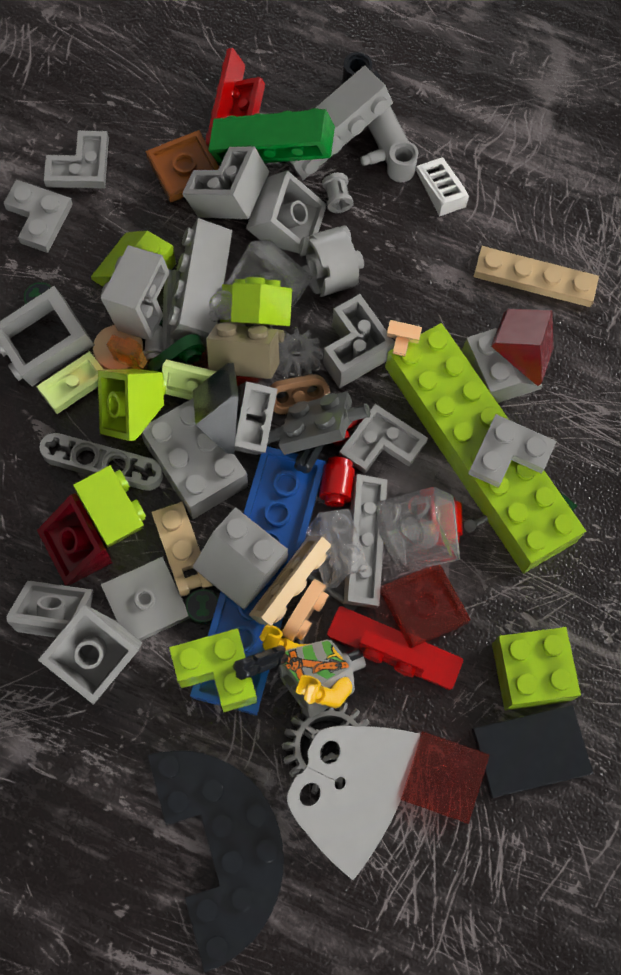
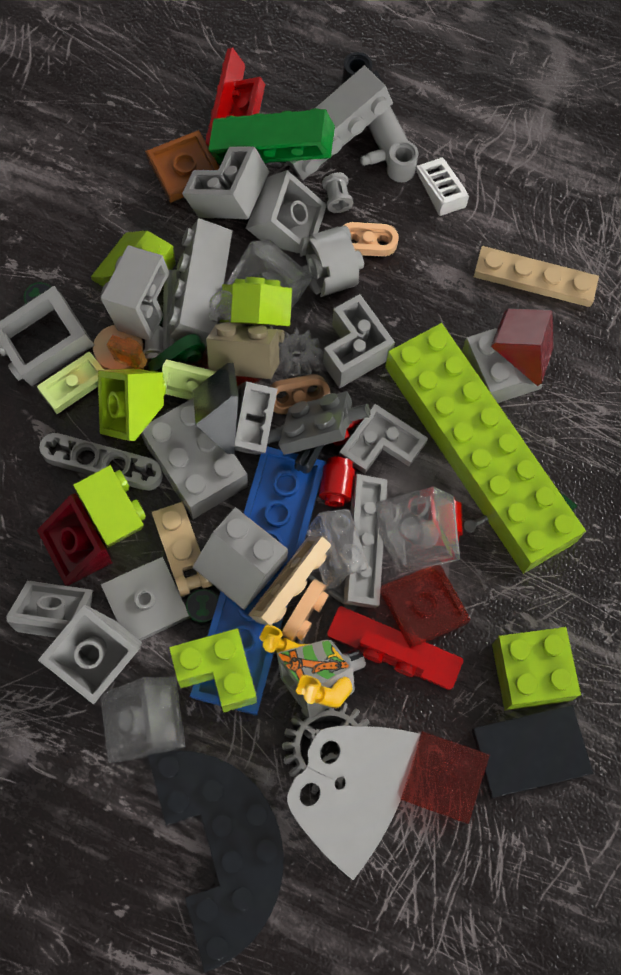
(44, 211): light grey plate -> none
(84, 169): light grey plate -> none
(142, 719): none -> clear slope
(260, 662): black axle -> none
(370, 234): none -> light nougat plate
(403, 334): light nougat tile -> none
(510, 442): light grey plate -> none

